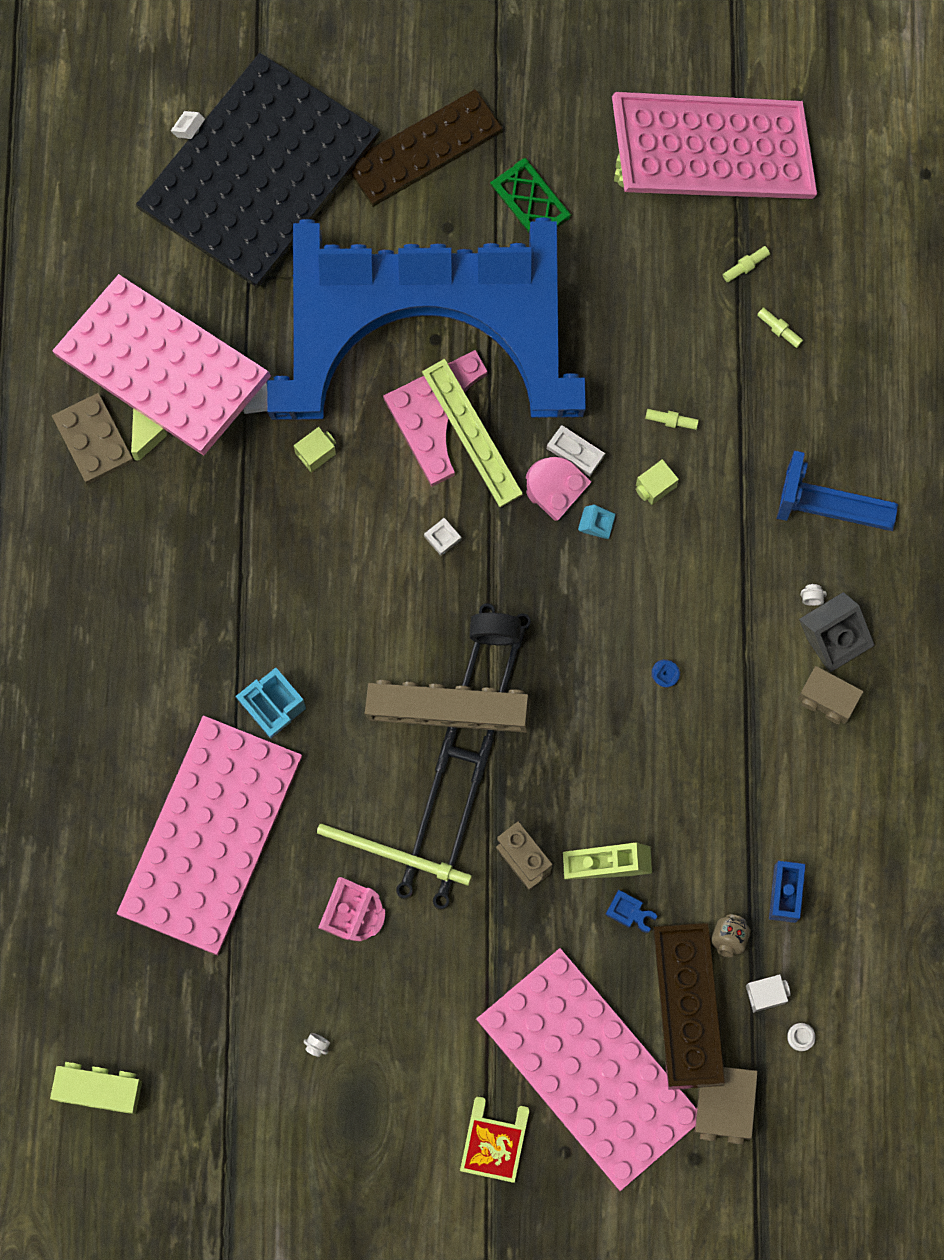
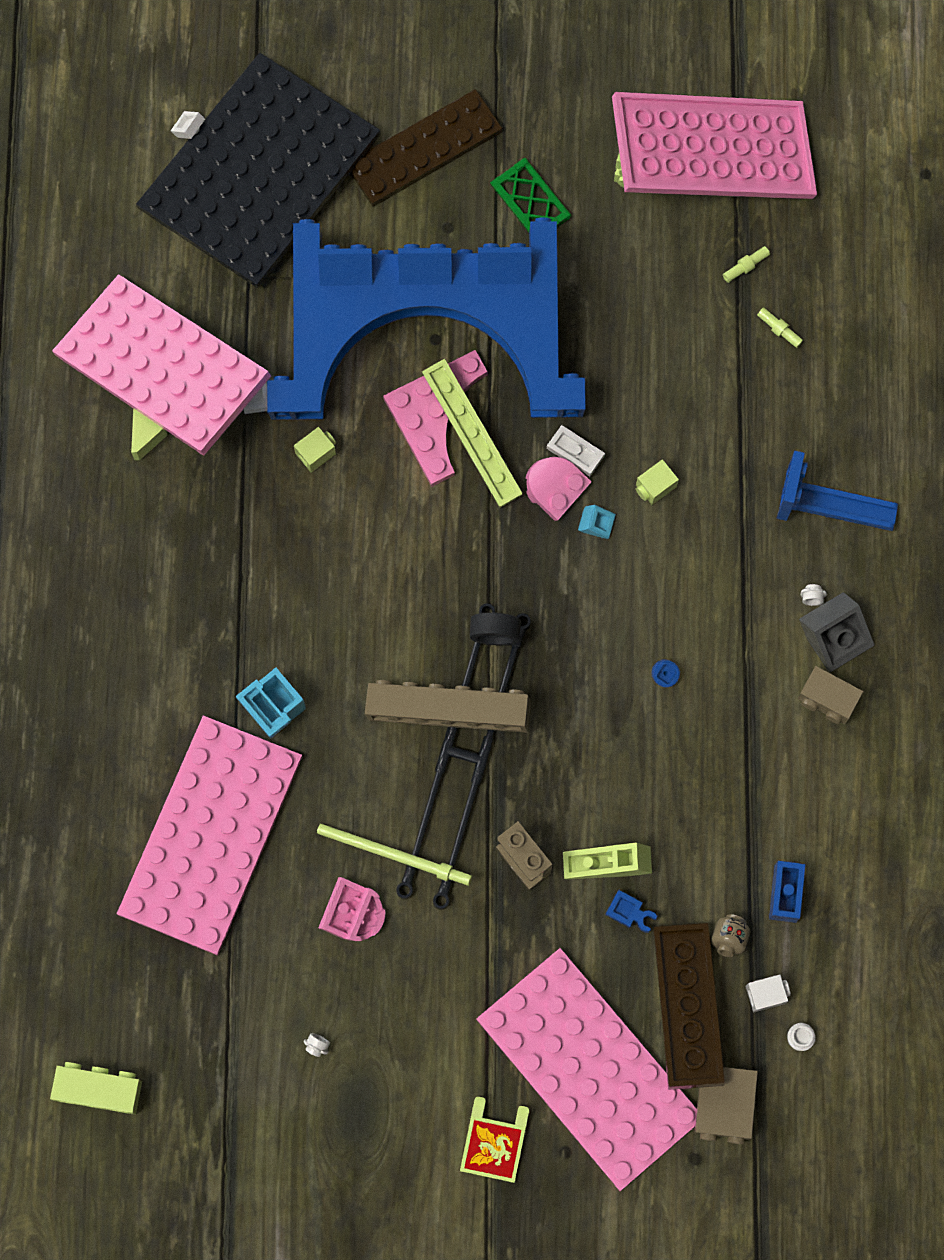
(92, 438): dark tan plate -> none
(442, 536): white plate -> none
(671, 419): yellowish green bar -> none

